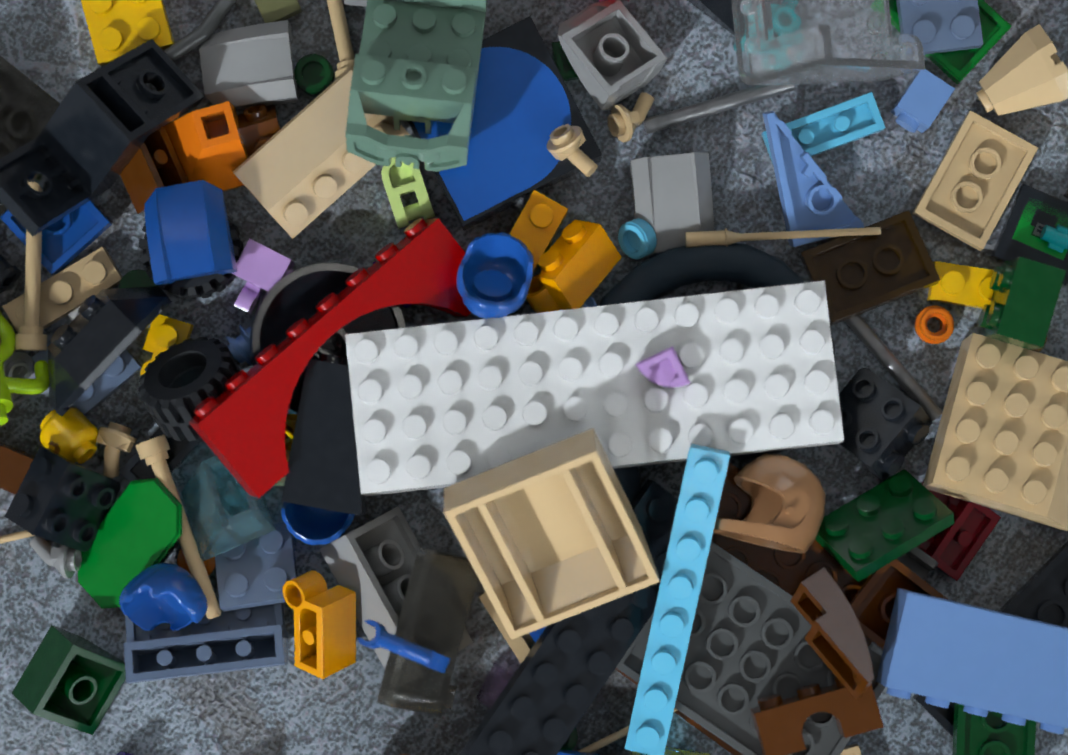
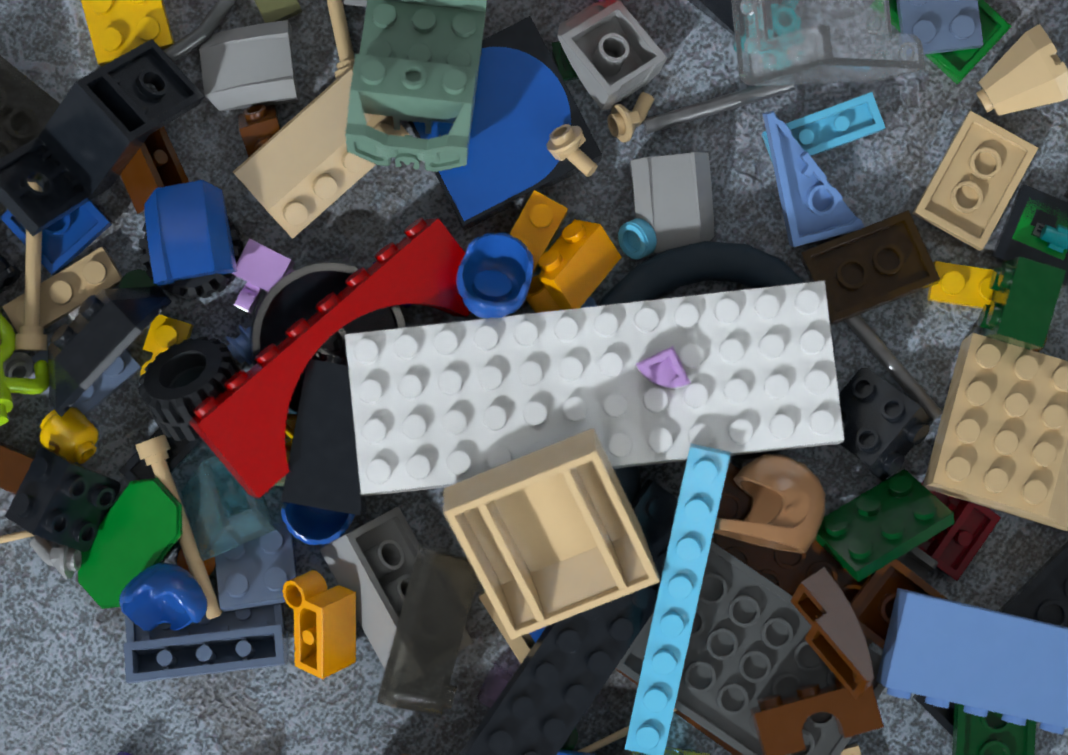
(70, 681): dark green slope -> none
(115, 439): tan plate -> none
(209, 145): orange slope -> none
(313, 73): dark green tile -> none
(402, 181): yellowish green plate -> none
(405, 648): blue arm -> none
(726, 237): tan piece -> none
(921, 101): medium blue brick -> none
(946, 324): orange plate -> none

